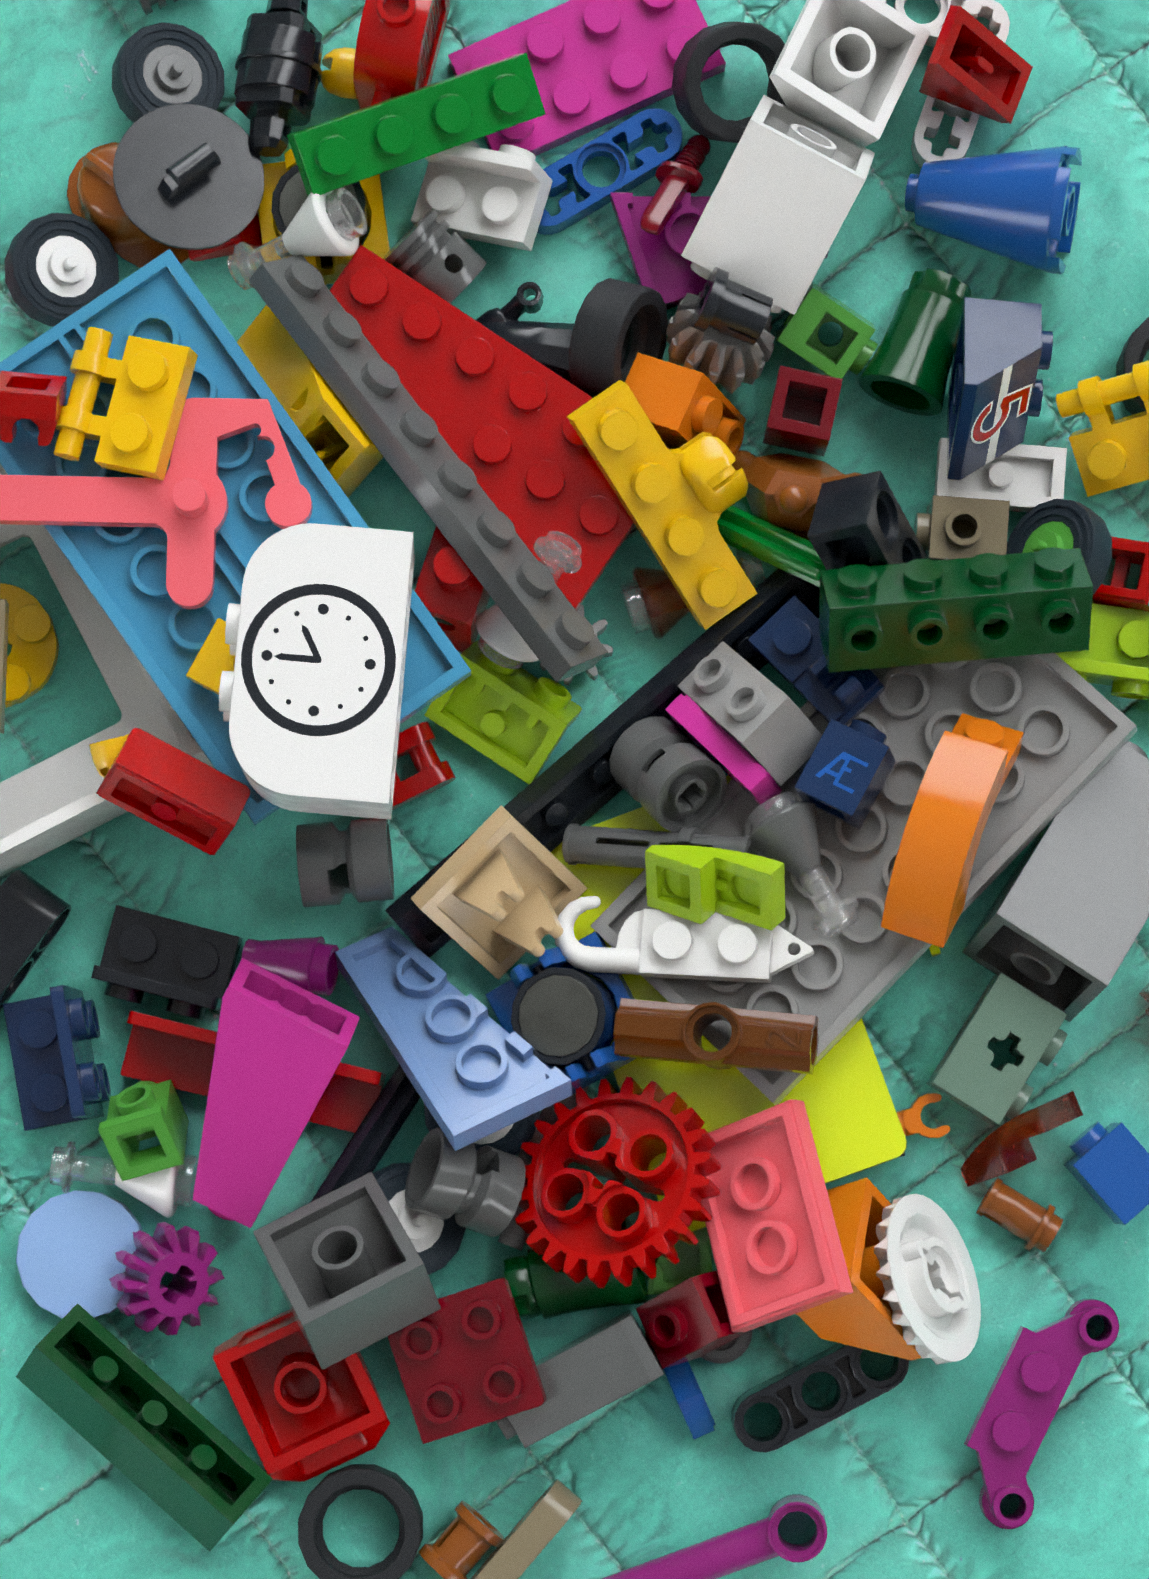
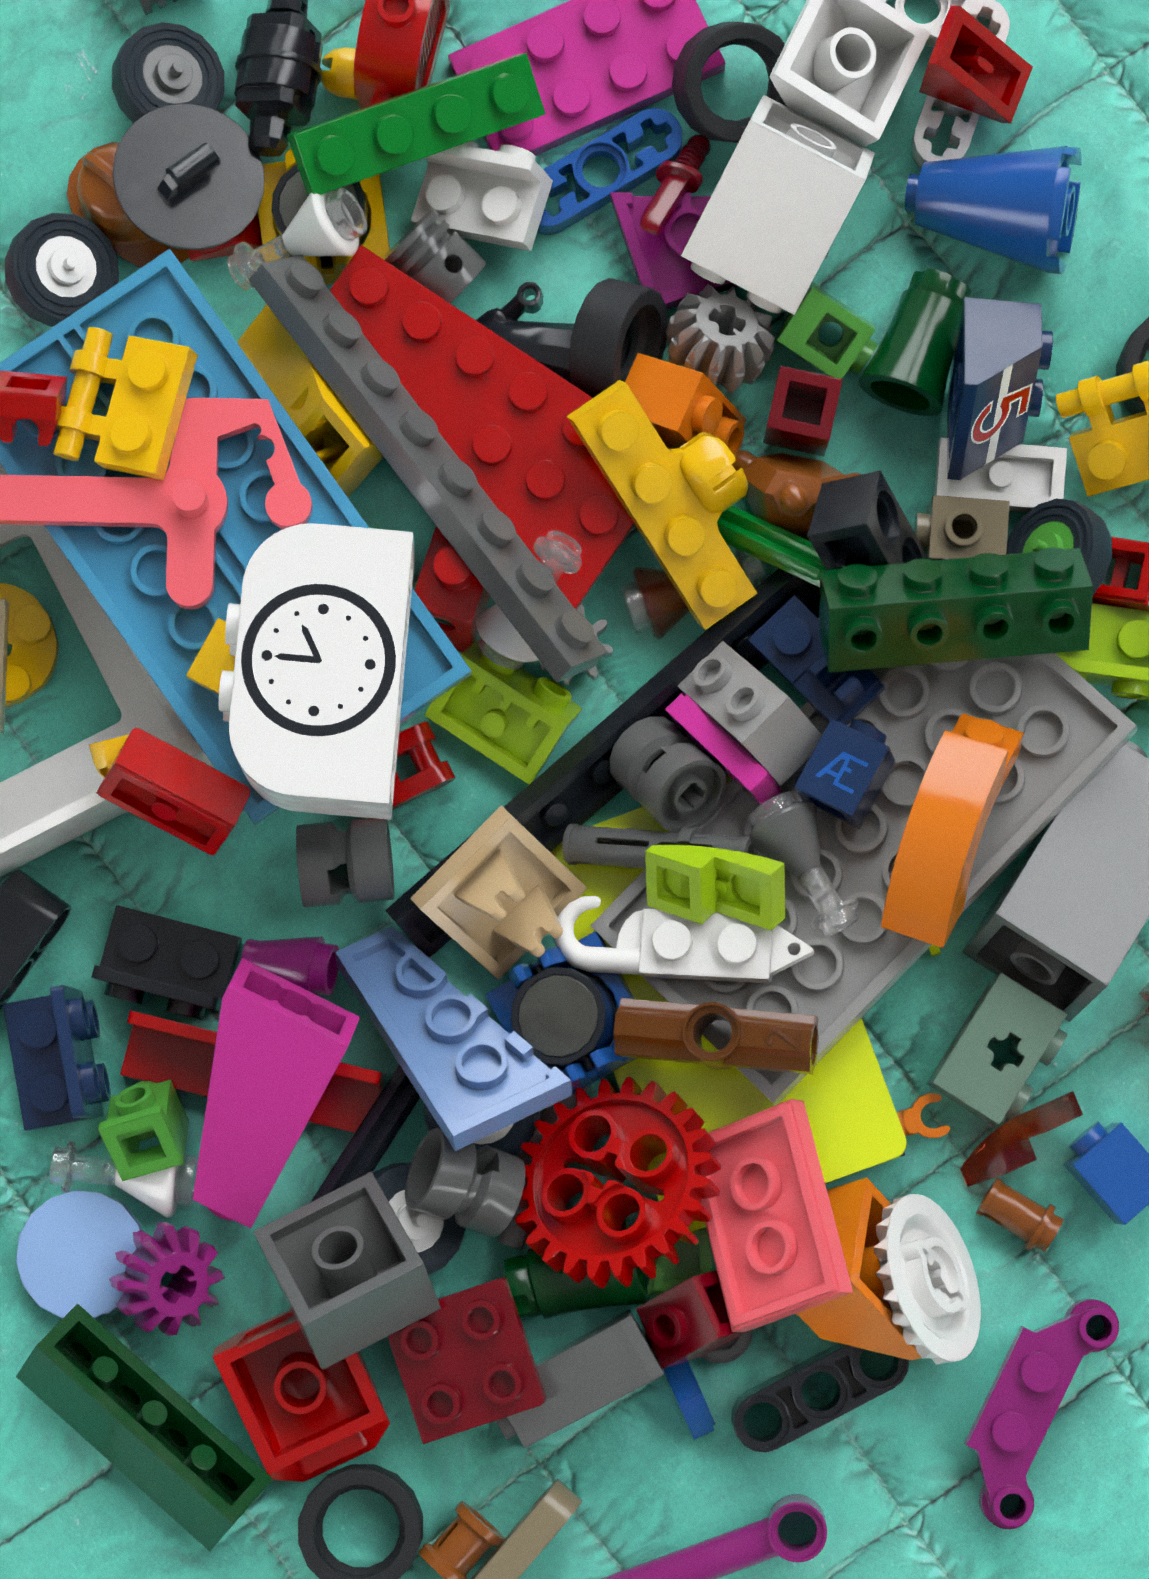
(731, 308): black bush -> none

